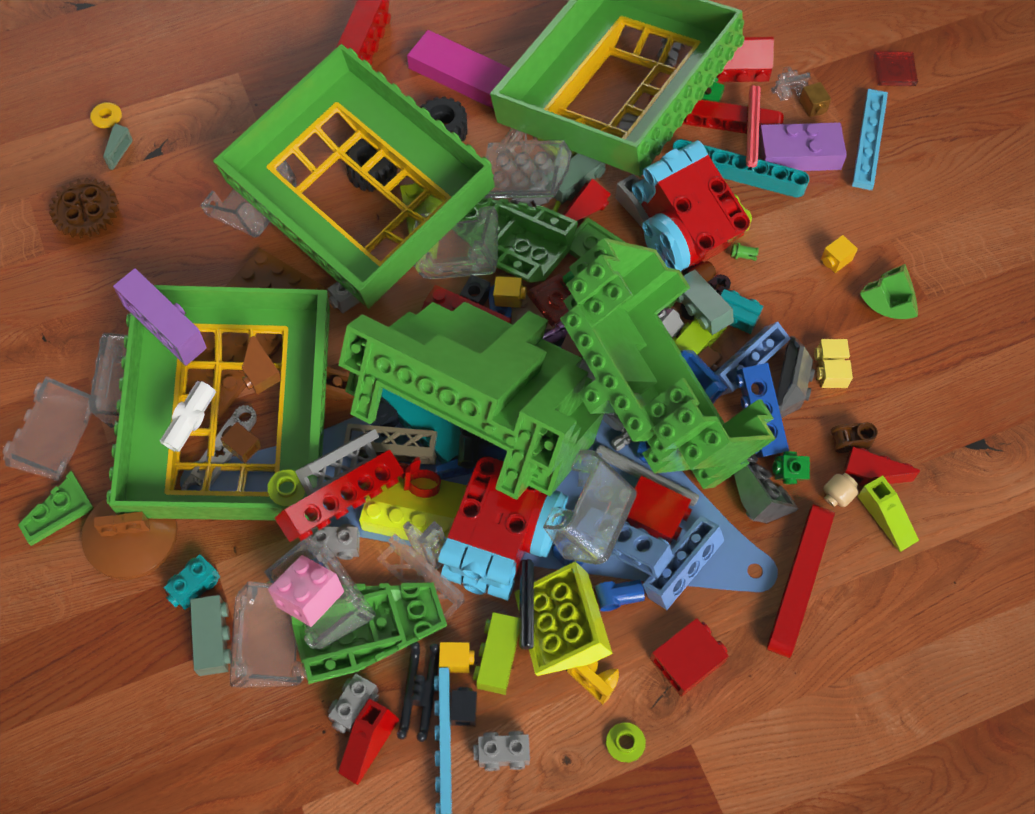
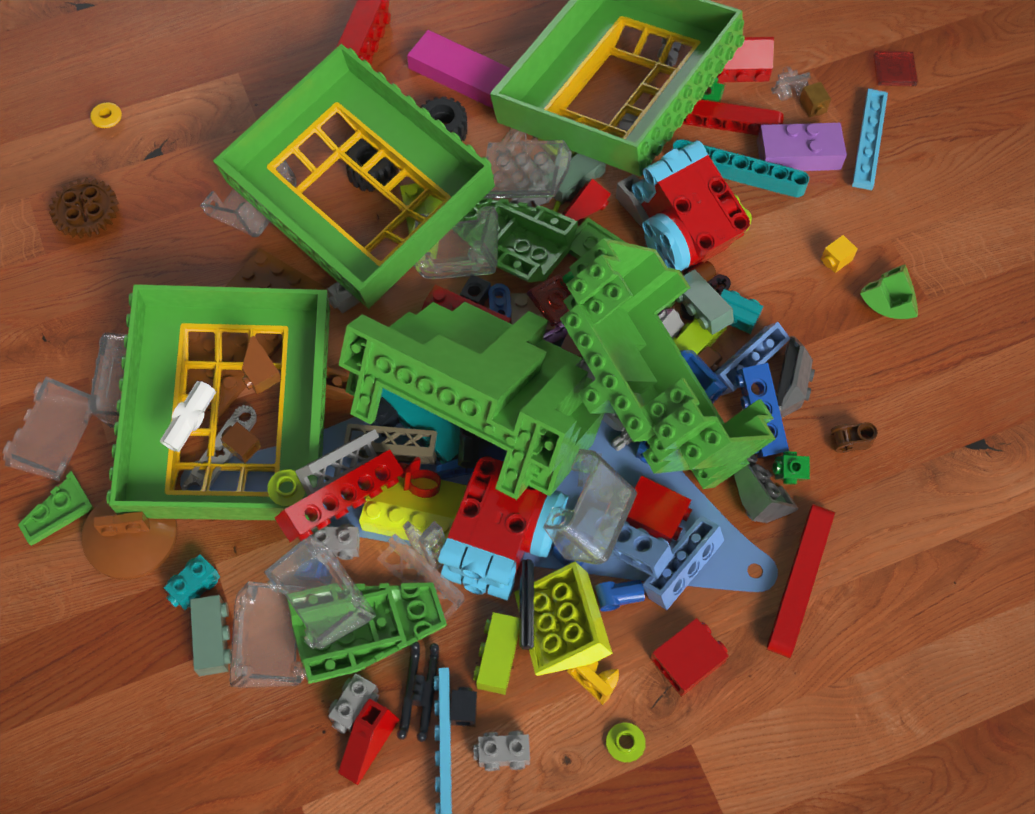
(117, 145): sand green slope -> none
(160, 316): medium lavender brick -> none
(306, 590): bright pink piece -> none
(456, 656): yellow brick -> none
(509, 292): yellow brick -> none
(637, 470): light grey axle -> none
(744, 252): bright green pin -> none
(753, 126): coral axle -> none
(833, 368): light yellow piece -> none
(840, 490): tan head -> none
(867, 467): red slope -> none
(888, 512): lime slope -> none

